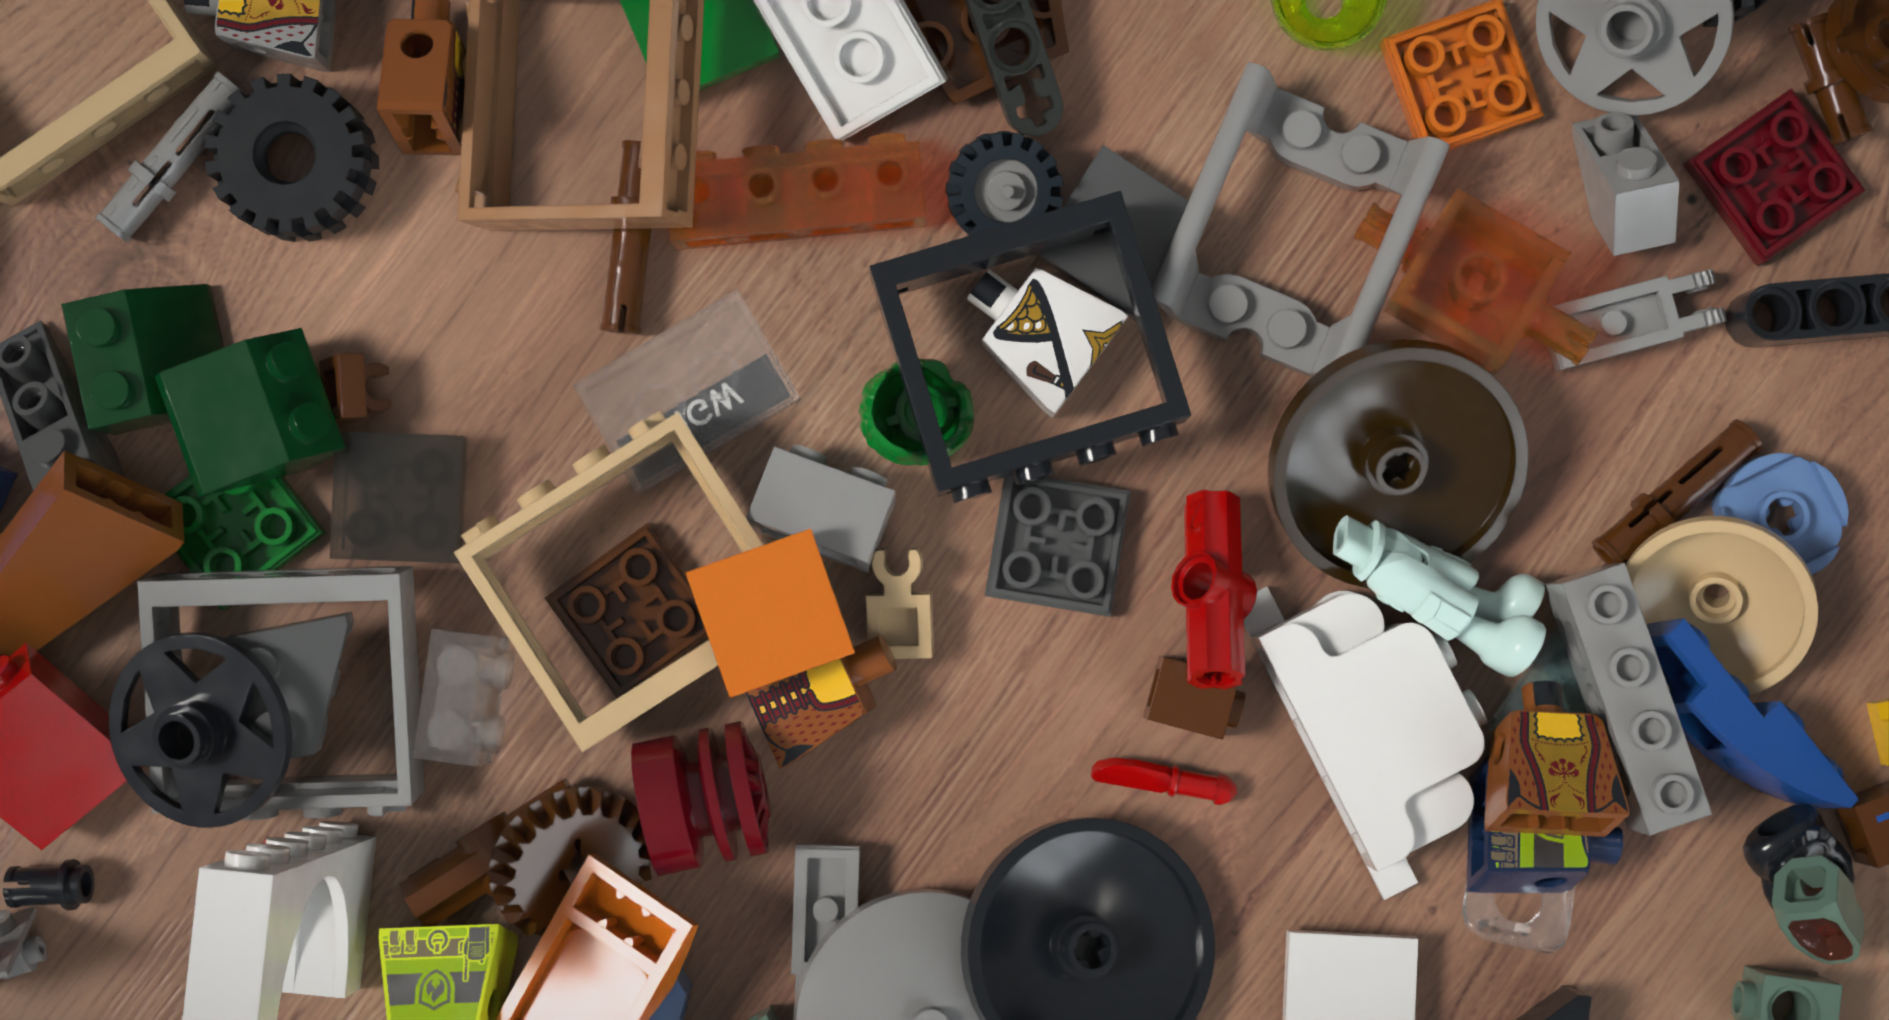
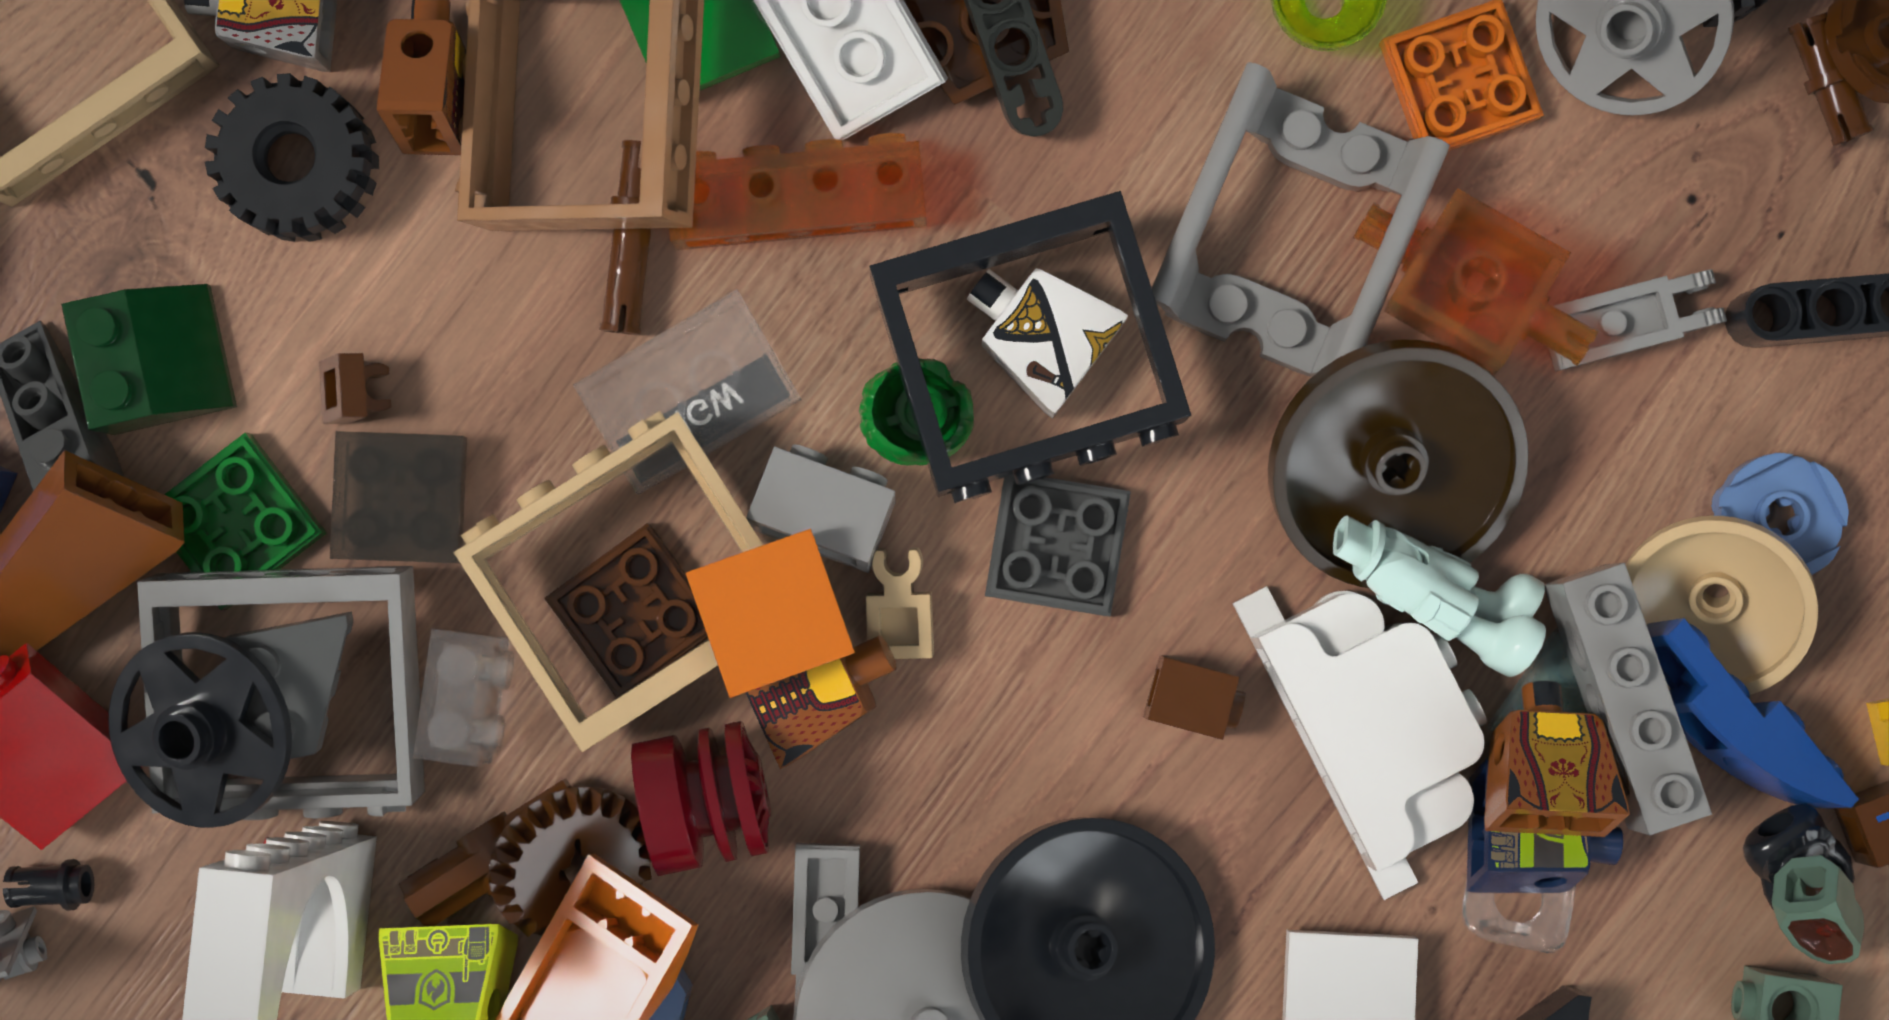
(121, 213): light grey pin -> none
(250, 412): dark green slope -> none
(1001, 182): black wheel -> none
(1153, 216): dark grey tile -> none
(1161, 779): red piece -> none
(1214, 590): red piece -> none
(1626, 183): light grey slope -> none
(1679, 492): reddish brown pin -> none
(1774, 177): dark red tile -> none

